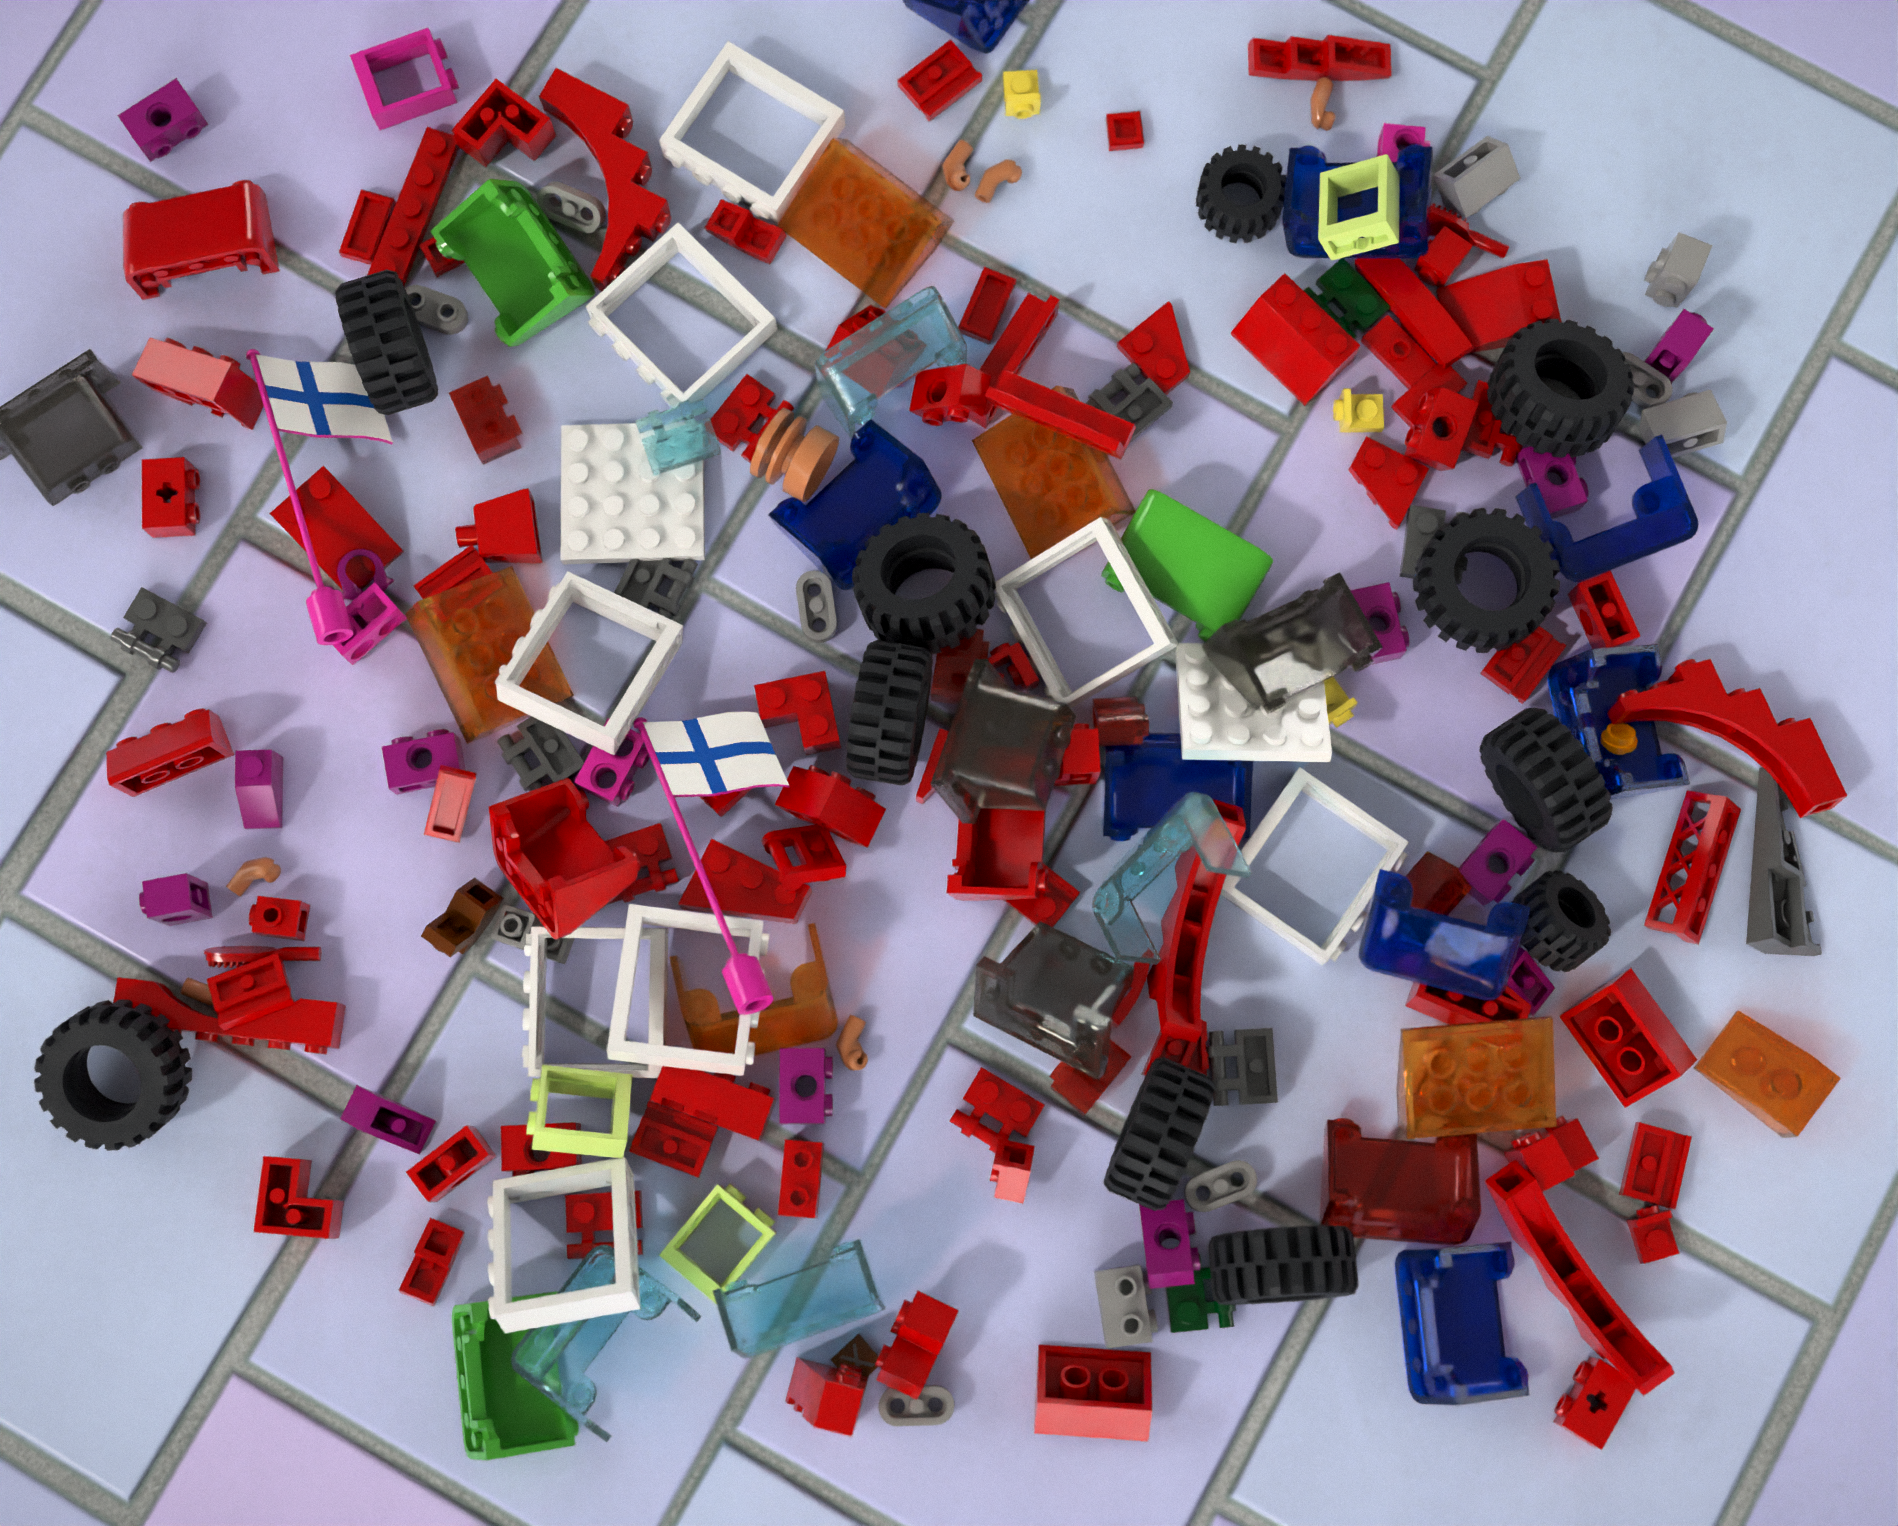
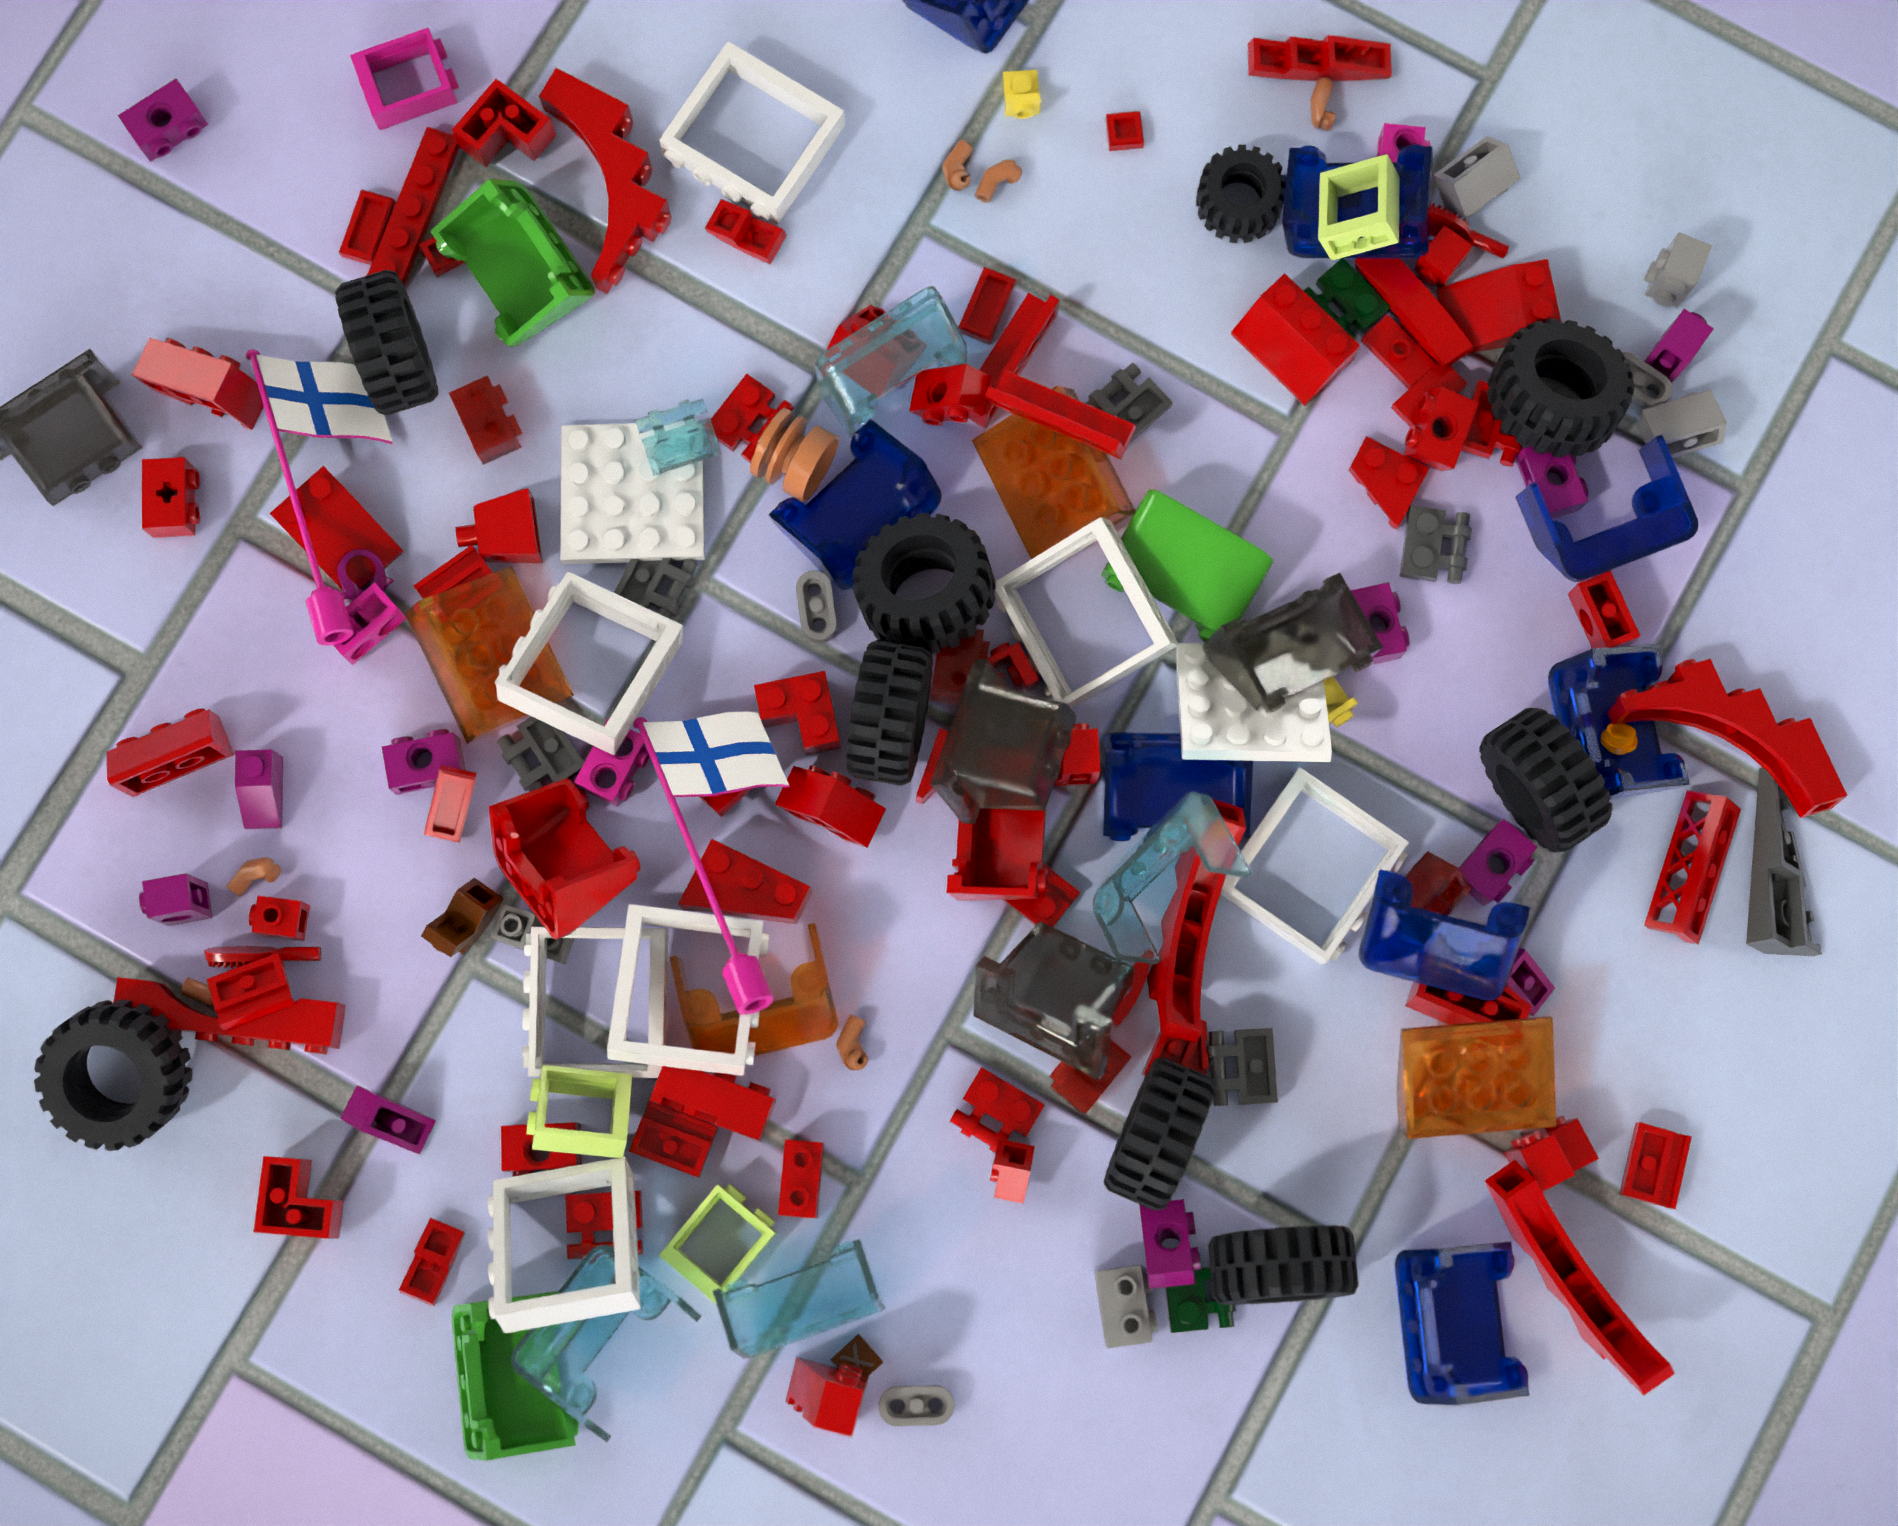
(164, 620): dark grey plate -> none
(197, 236): red windscreen -> none
(431, 308): light grey plate -> none
(451, 1163): red brick -> none
(572, 210): light grey plate -> none
(651, 849): red plate -> none
(671, 243): white window -> none
(793, 1066): magenta brick -> none
(815, 850): red plate -> none
(864, 222): clear orange slope -> none
(920, 1335): red brick -> none
(939, 80): red plate -> none
(1093, 1393): red slope -> none
(1119, 721): clear red brick -> none
(1158, 349): red wing -> none
(1220, 1187): light grey plate -> none
(1359, 412): light yellow bracket -> none
(1400, 1186): clear red windscreen -> none
(1514, 545): black tyre -> none
(1523, 664): red plate -> none
(1563, 921): black tyre -> none
(1610, 1390): red brick -> none
(1628, 1038): red slope -> none
(1652, 1234): red bracket -> none
(1767, 1075): clear orange slope -> none

